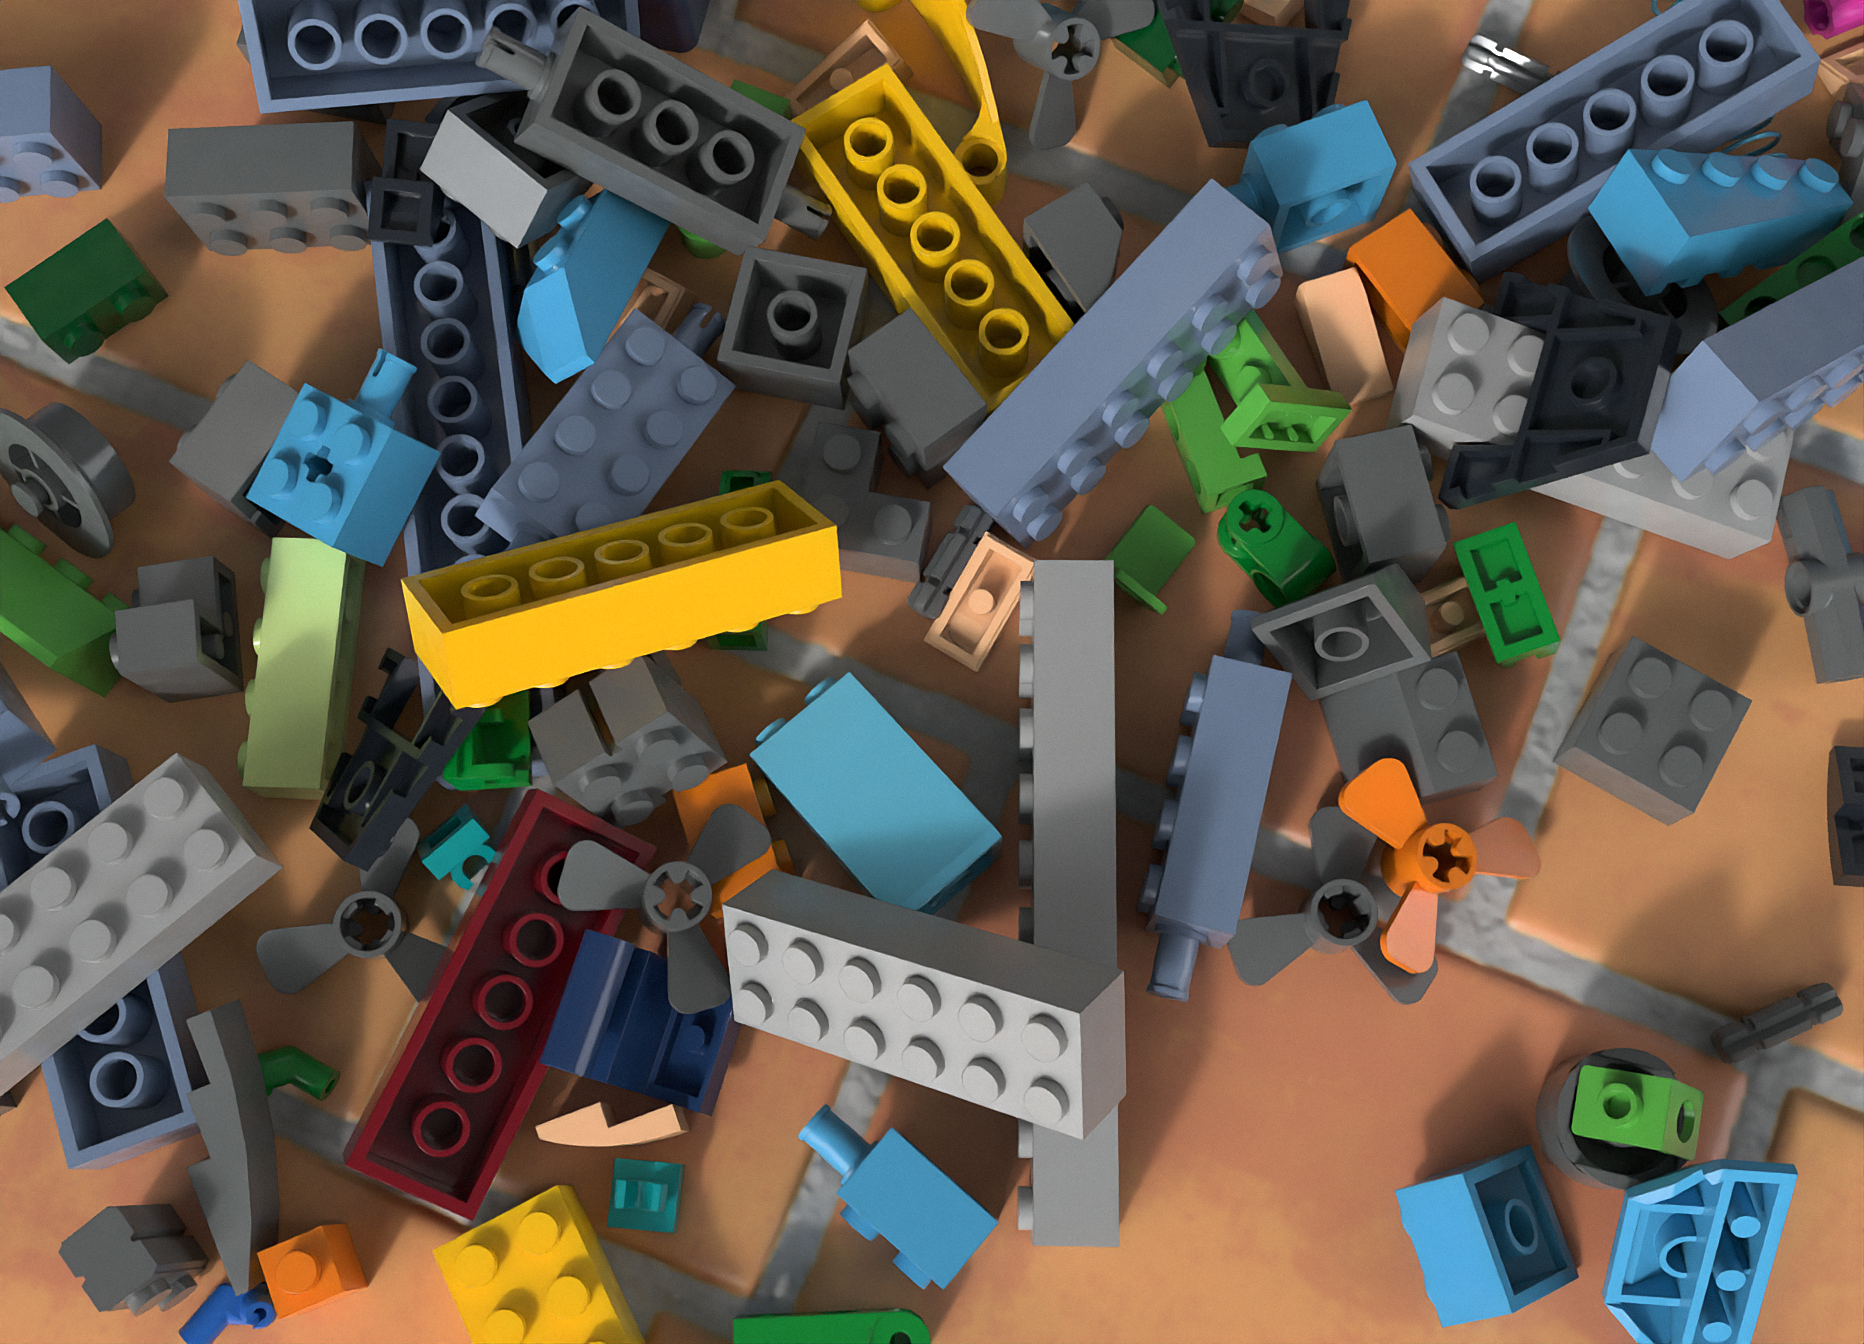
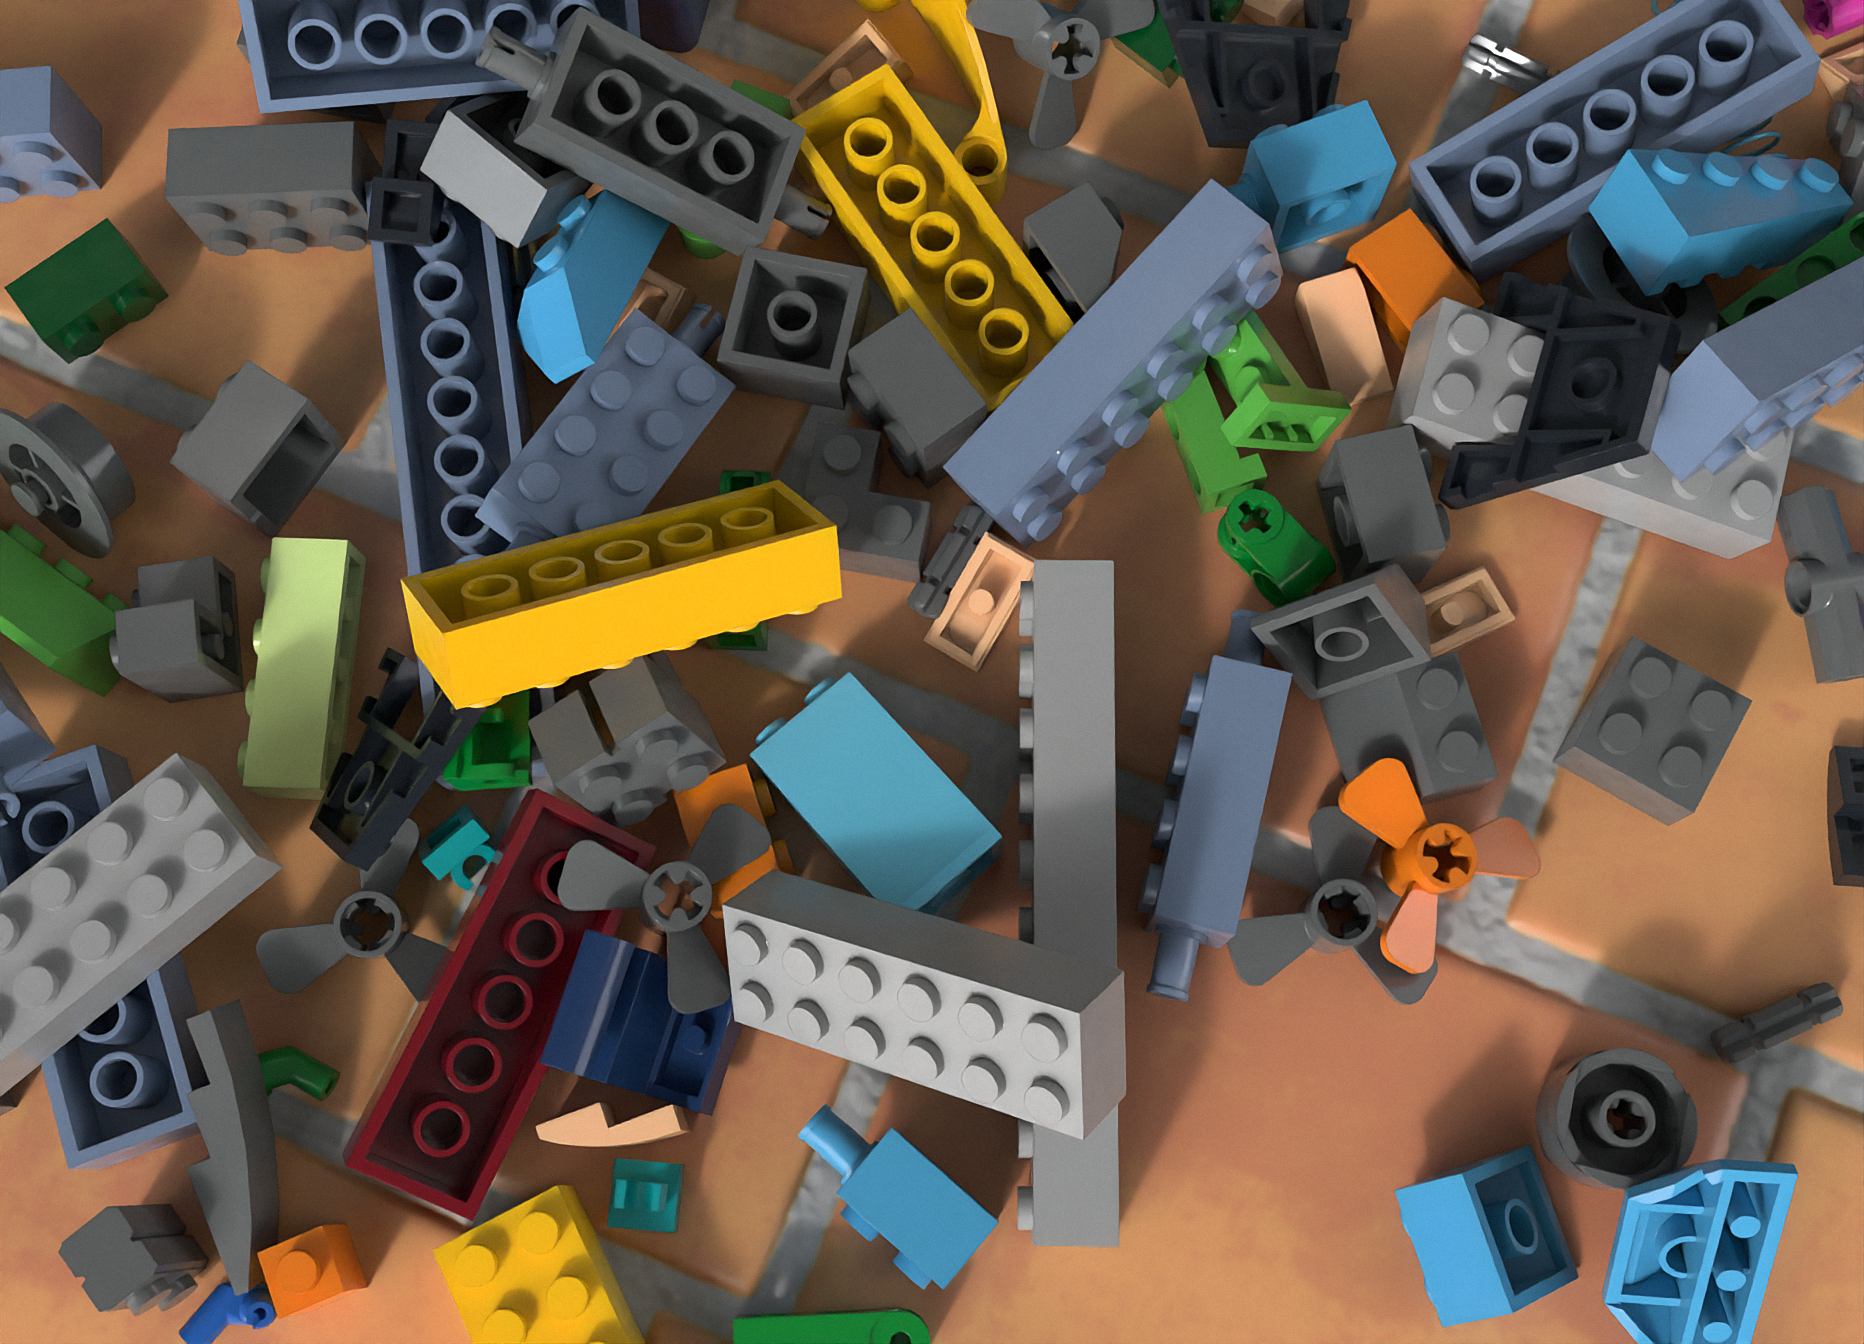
(345, 466): dark azure brick -> none
(1149, 556): bright green bracket -> none
(1507, 595): green hinge -> none
(1637, 1110): bright green bracket -> none

